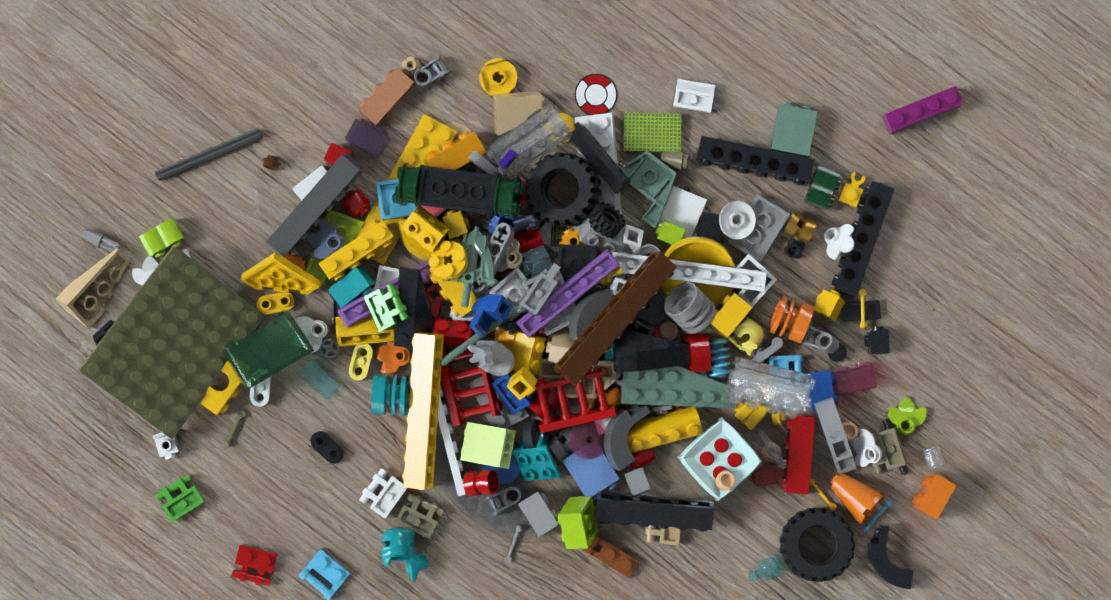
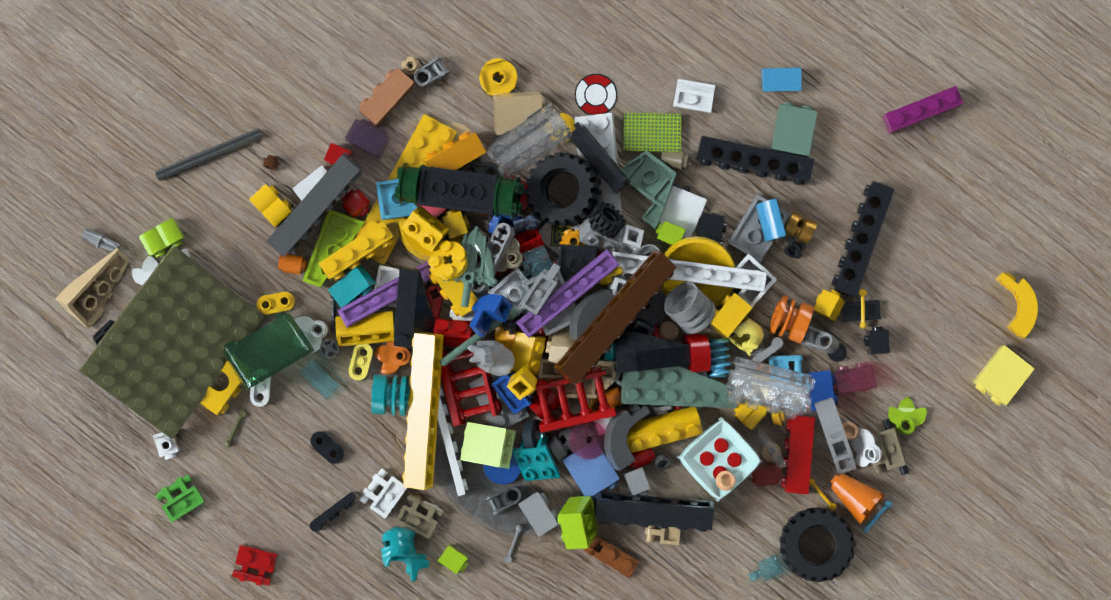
(271, 205): none -> yellow brick
(281, 275): yellow plate -> none
(323, 240): sand blue plate -> none
(329, 570): medium azure plate -> none
(332, 513): none -> black plate
(381, 309): plate -> none
(453, 559): none -> lime brick
(480, 483): red wheel -> none
(483, 164): light grey beam -> none
(508, 159): dark purple tile -> none
(662, 461): none -> dark grey hinge
(745, 220): white dish -> none
(770, 220): none -> dark azure brick
(781, 79): none -> dark azure brick
(822, 188): dark green brick -> none
(839, 240): white plate -> none
(851, 193): yellow plate -> none
(882, 565): black arch -> none
(933, 457): clear piece -> none
(933, 495): orange brick -> none
(1003, 376): none -> light yellow brick
(1026, 304): none -> yellow arch

